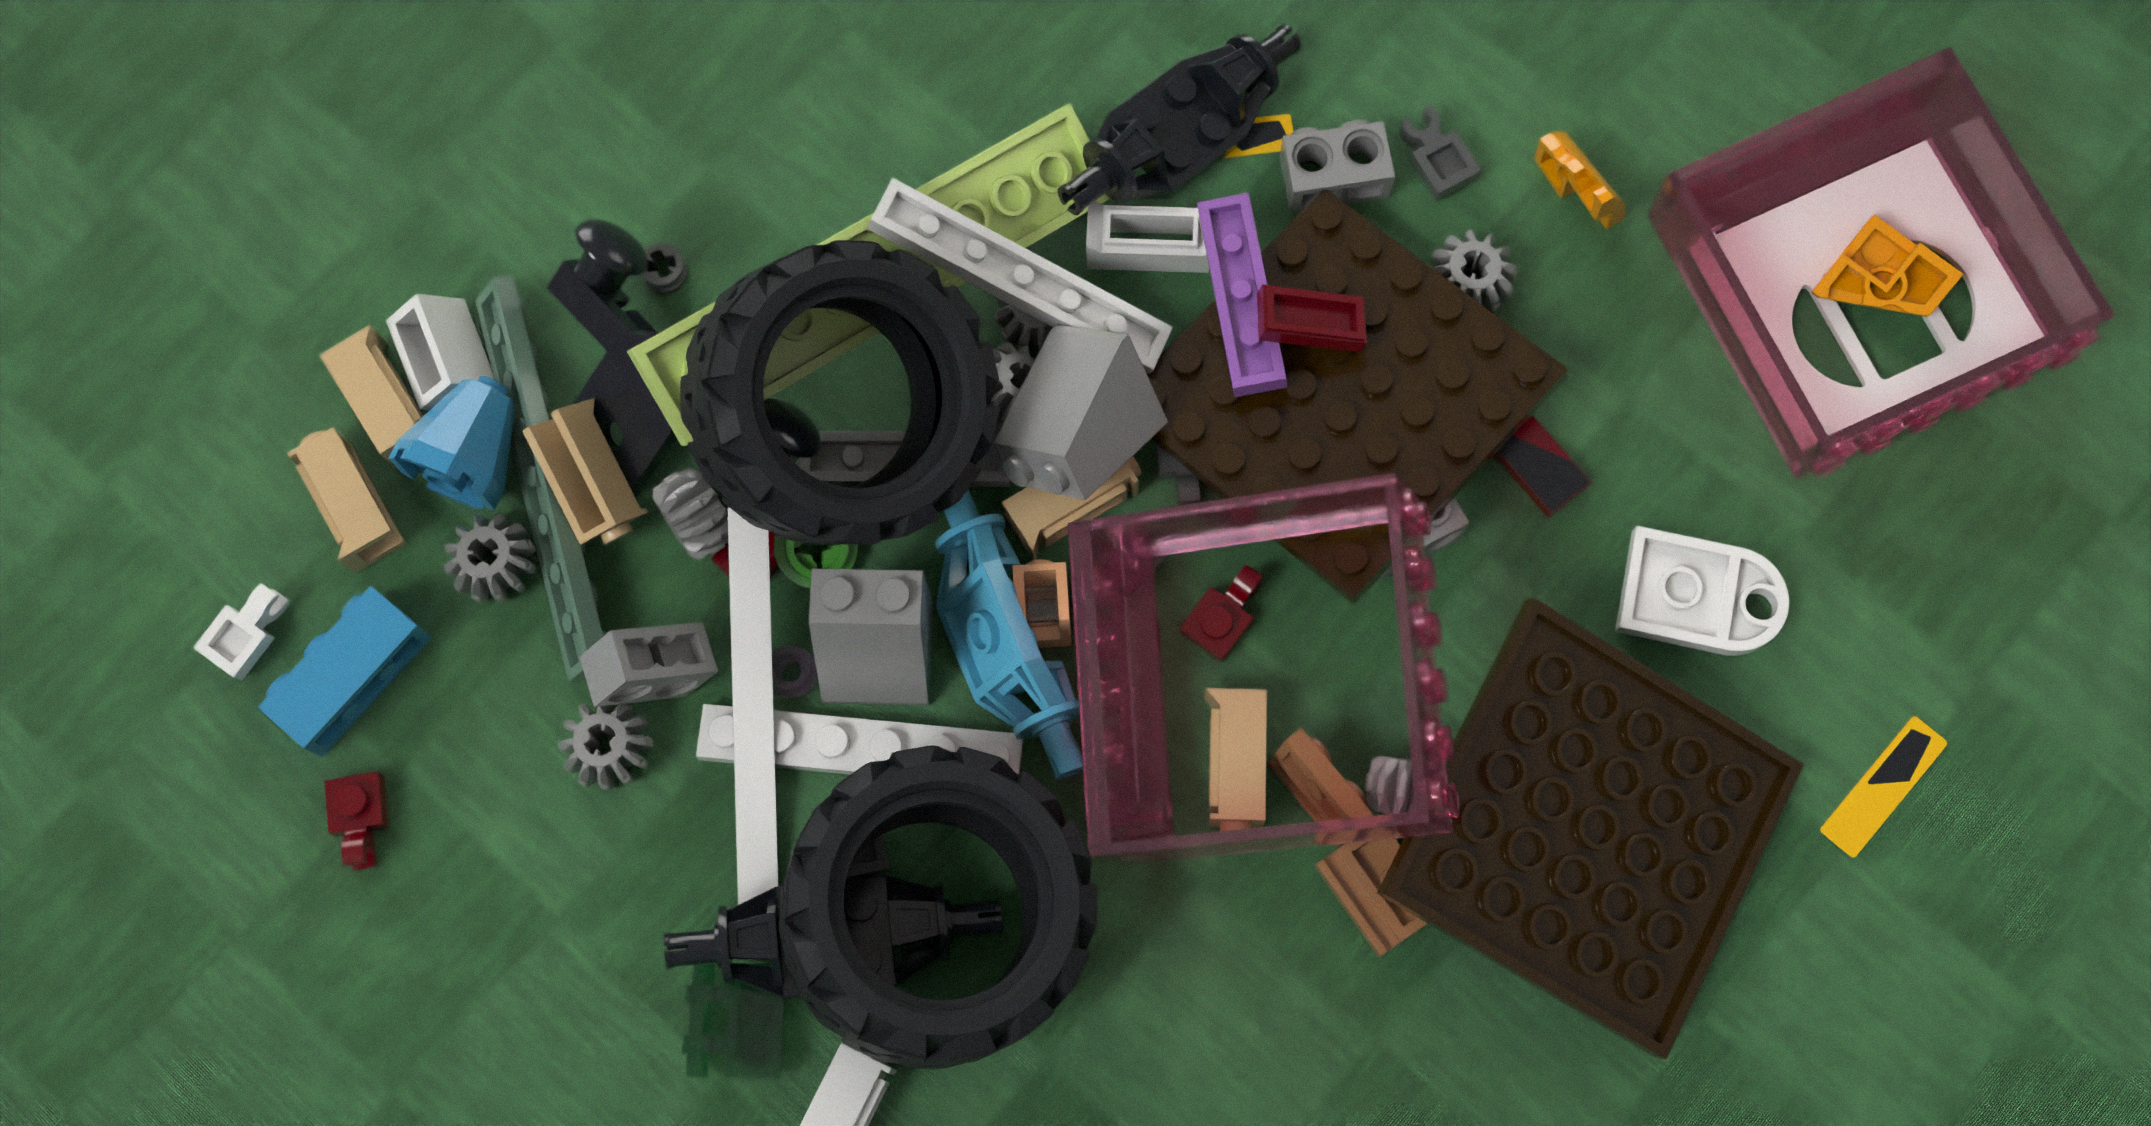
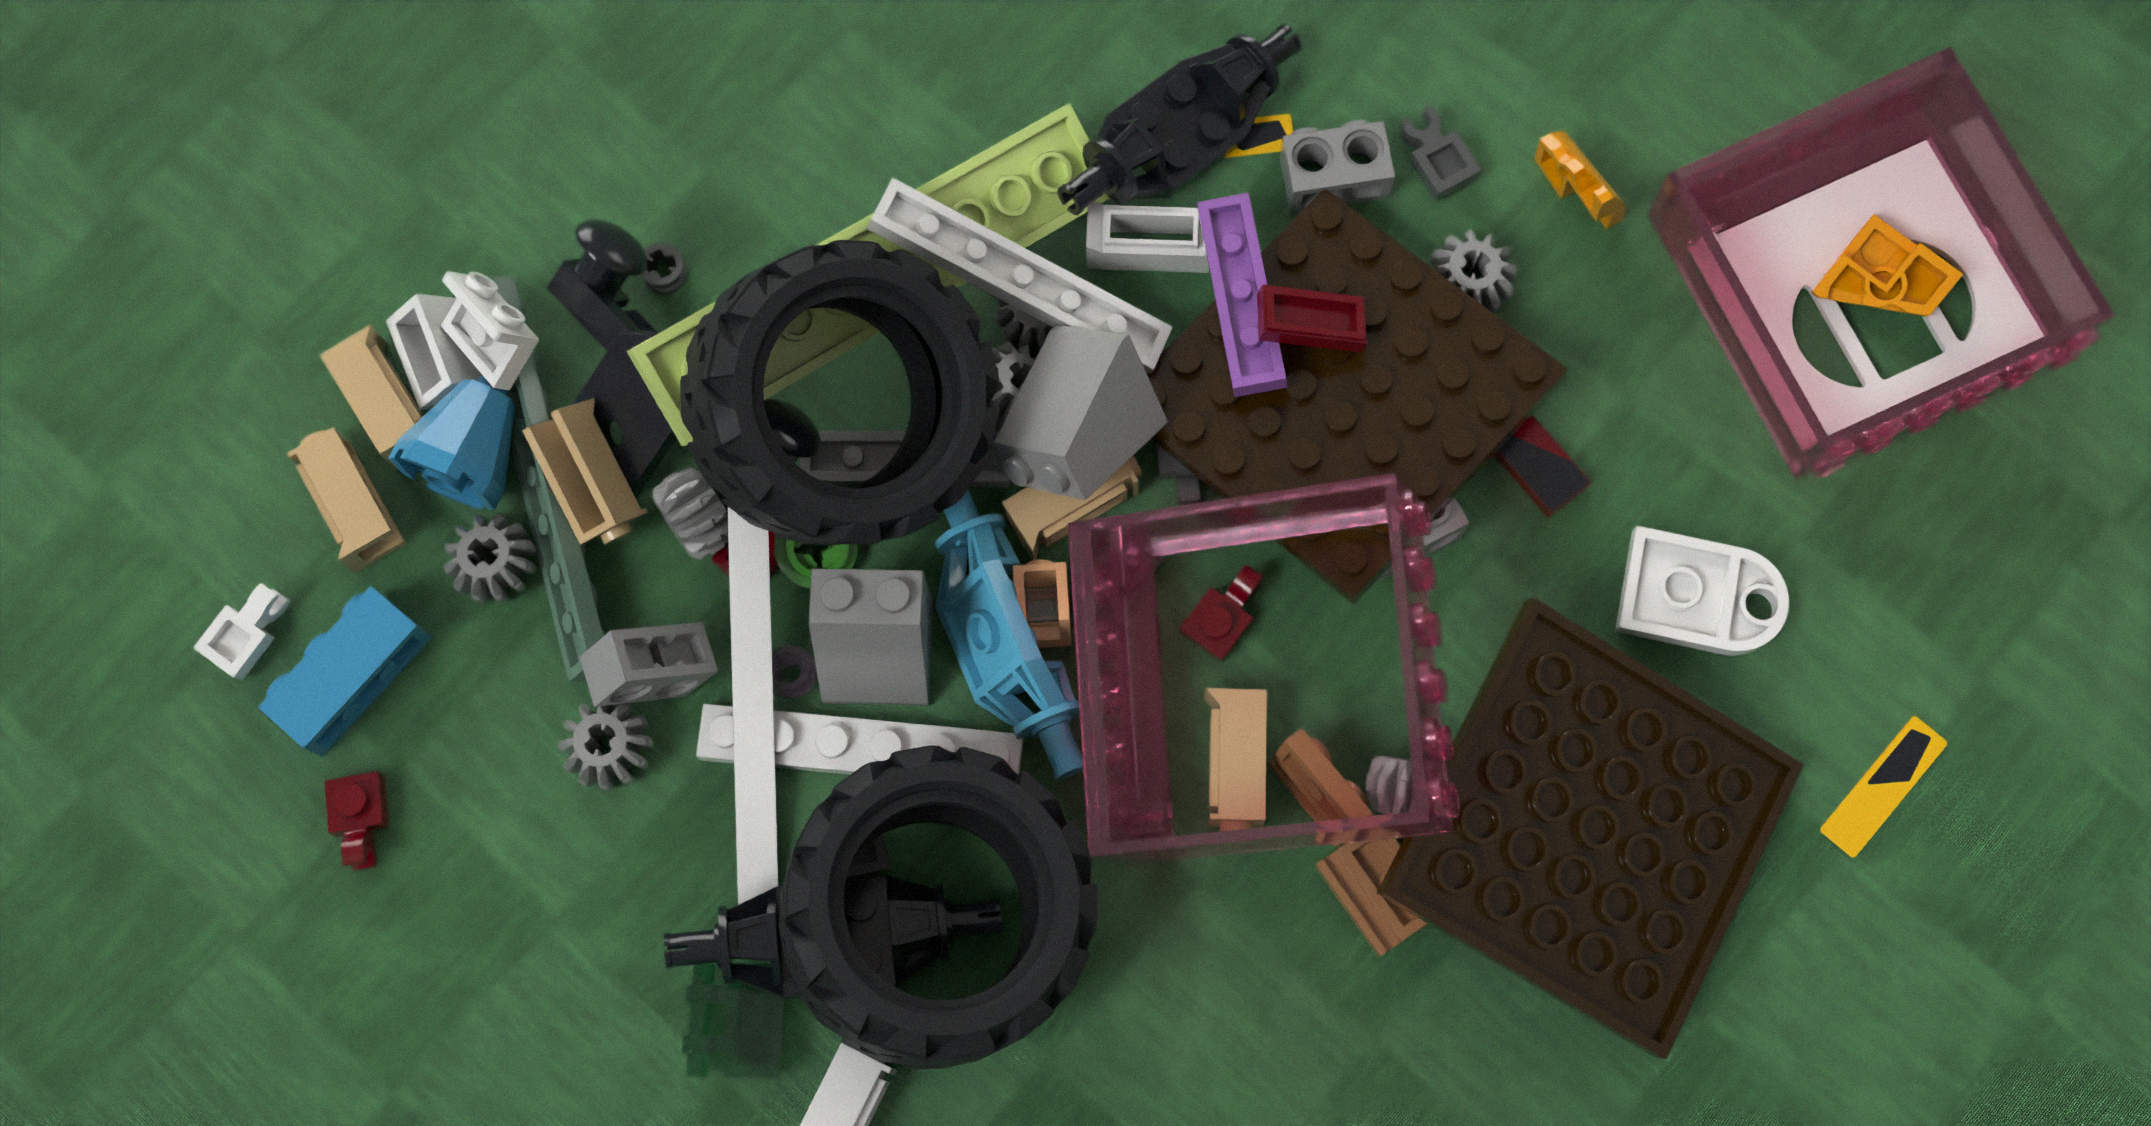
(487, 328): none -> white bracket

